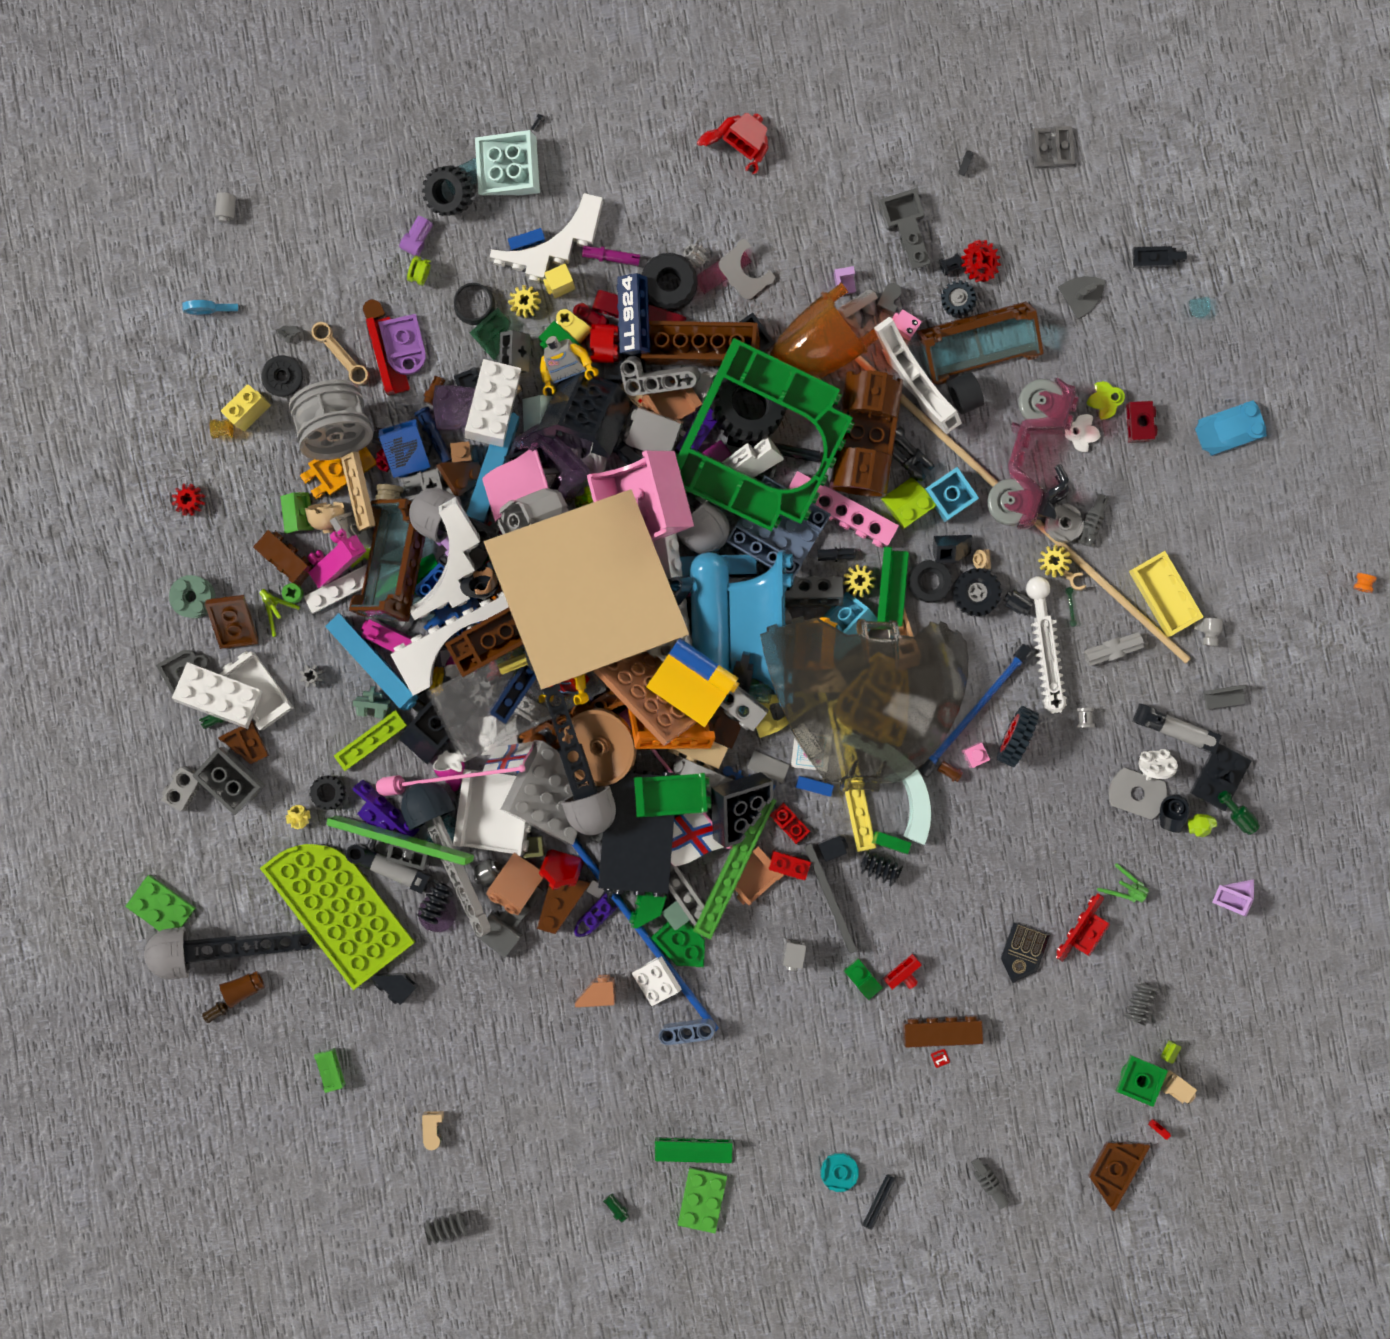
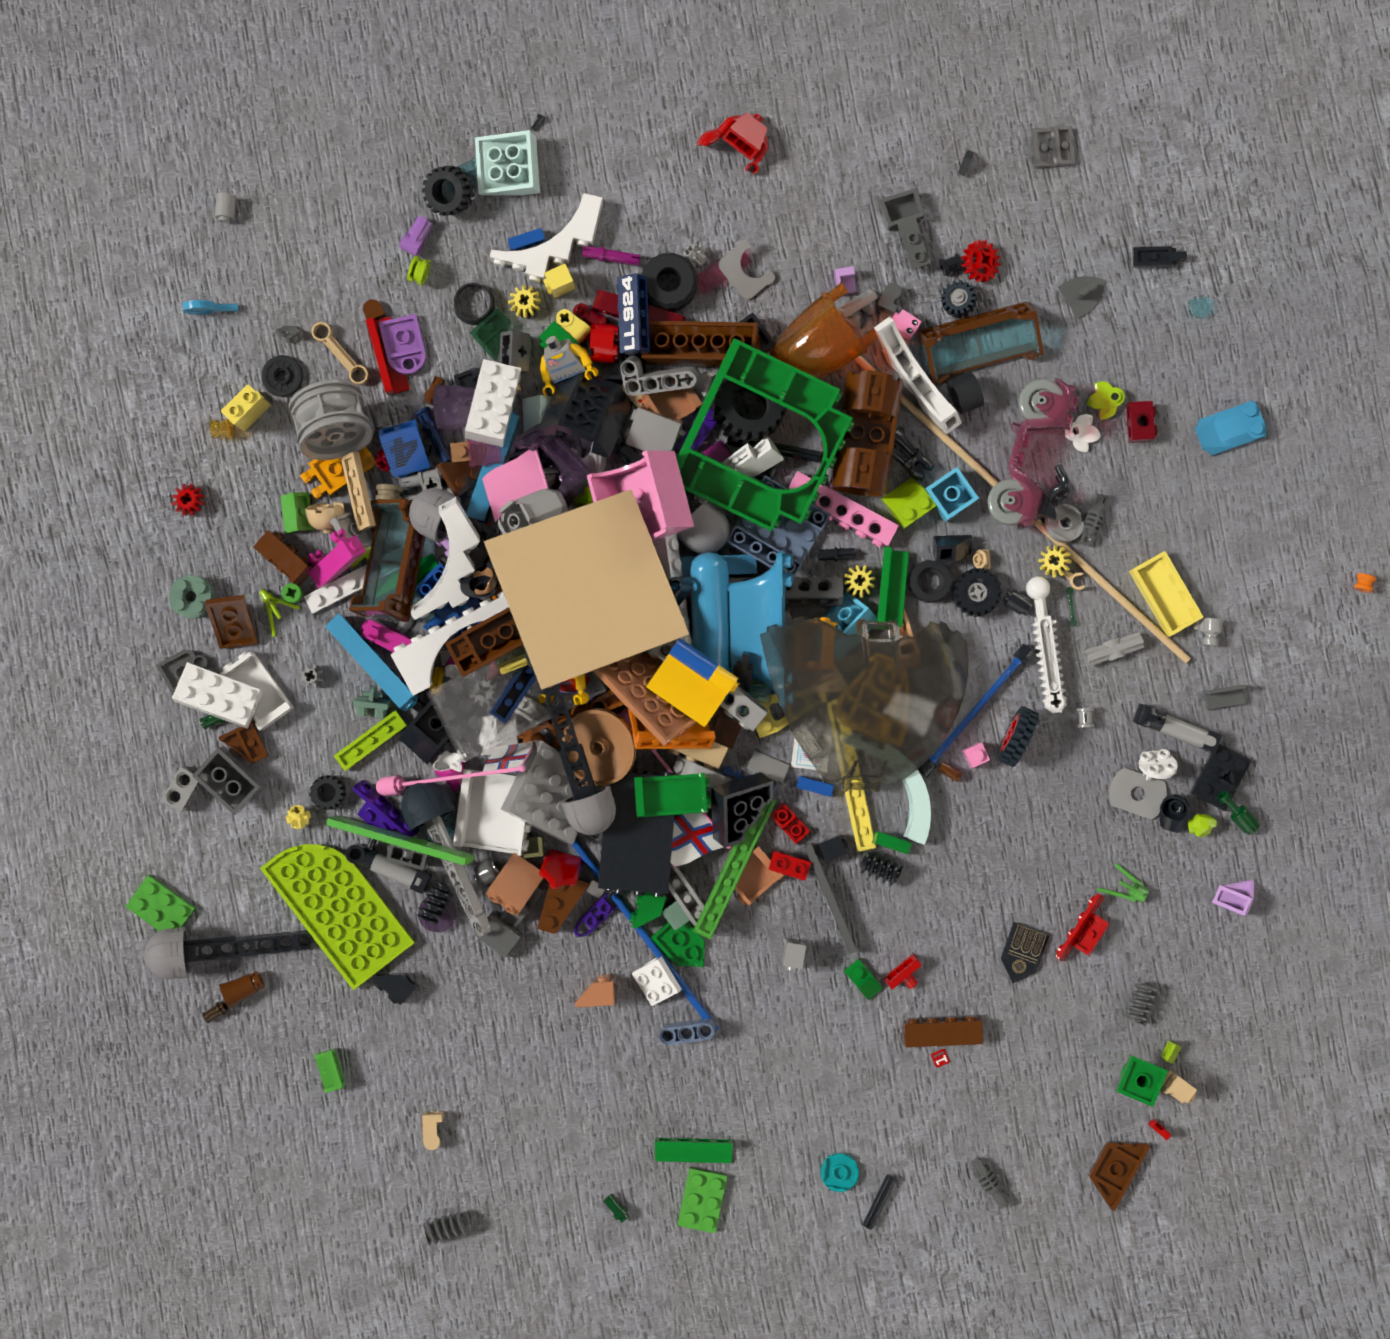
(482, 453): none -> clear pink piece

